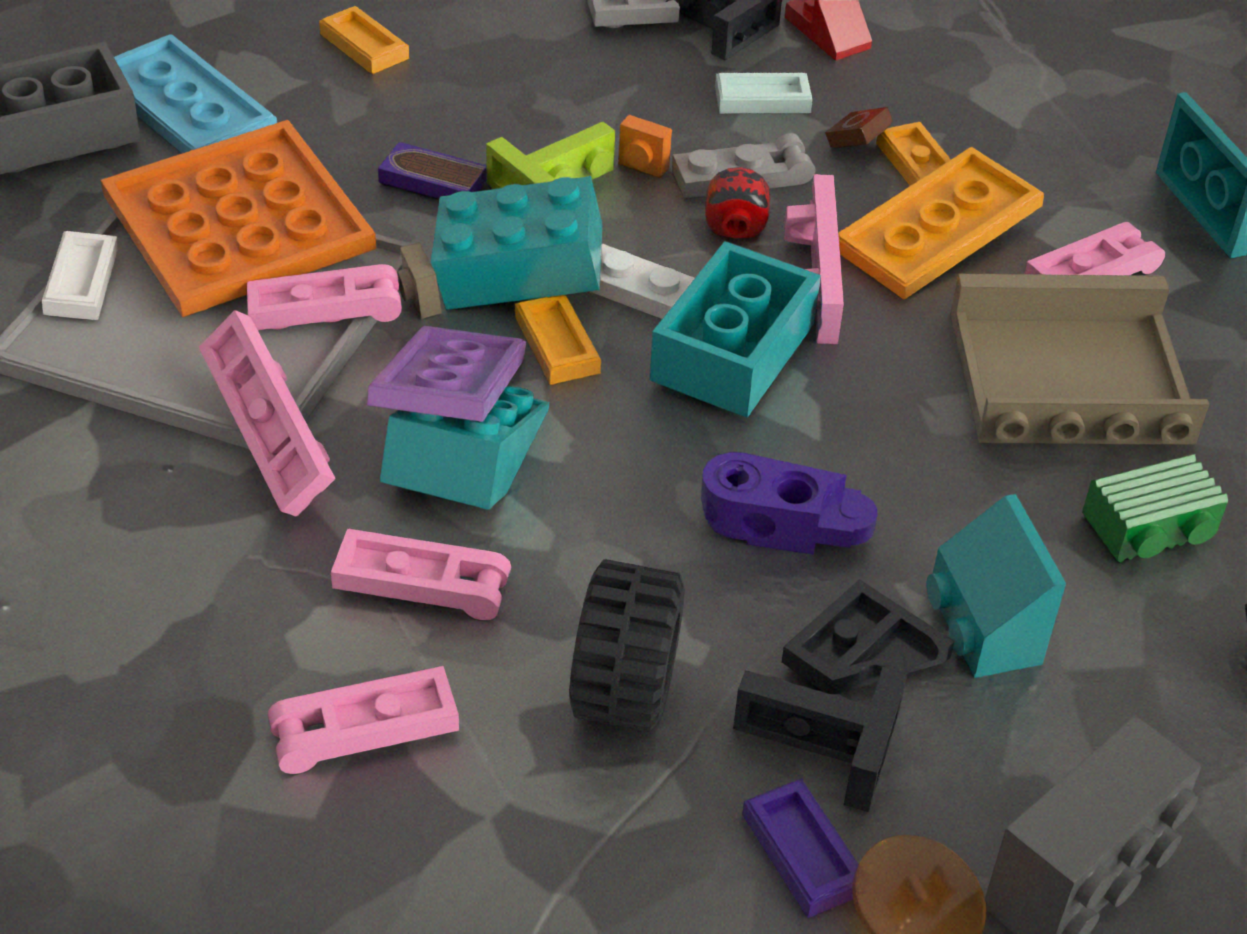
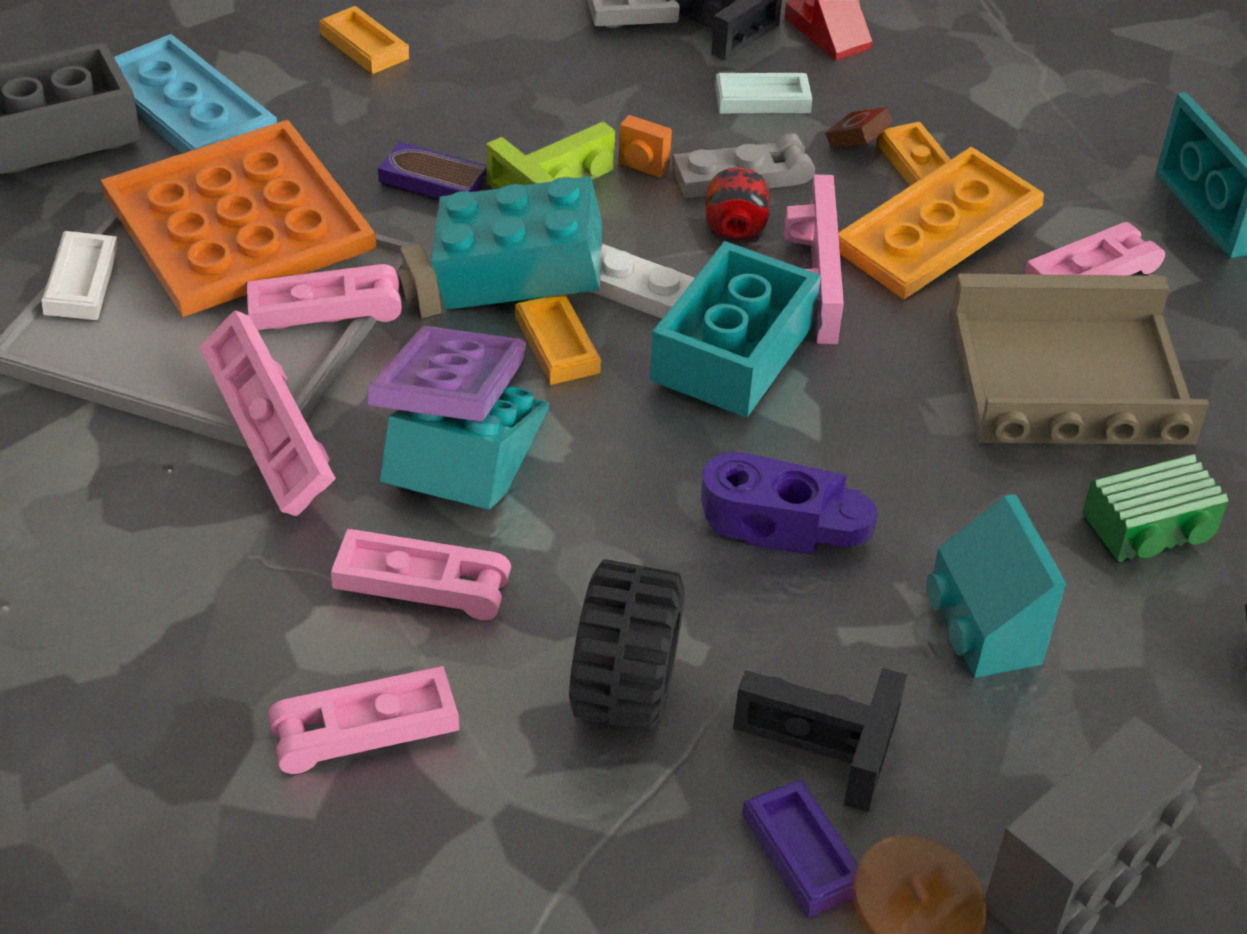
(859, 638): black wing -> none

